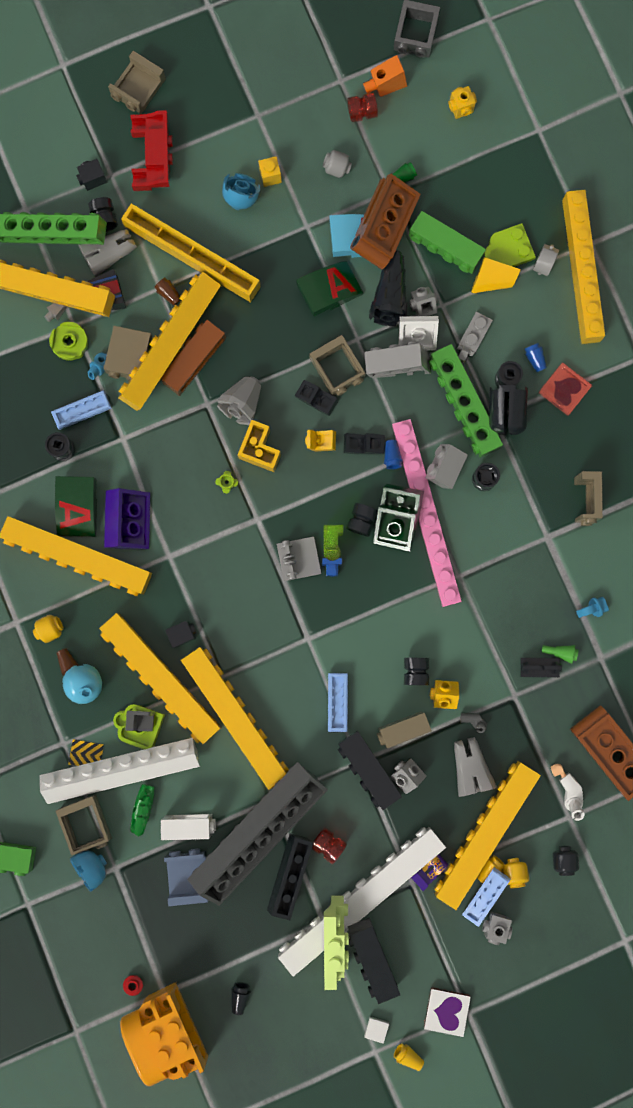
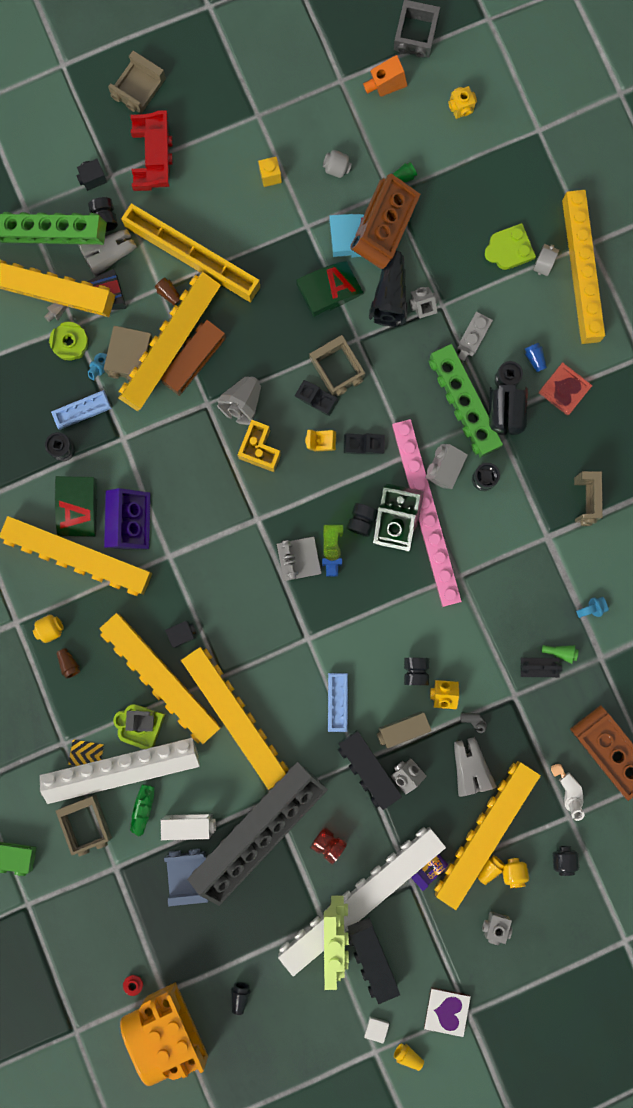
(82, 684): medium azure cylinder -> none
(89, 868): dark azure cylinder -> none
(226, 477): lime plate -> none
(240, 191): dark azure cylinder -> none
(289, 876): black brick -> none
(362, 107): clear red wheel -> none
(392, 455): blue cone -> none
(397, 360): light grey wedge -> none
(419, 329): white plate -> none
(446, 242): bright green brick -> none
(486, 896): light blue plate -> none
(494, 276): yellow slope -> none

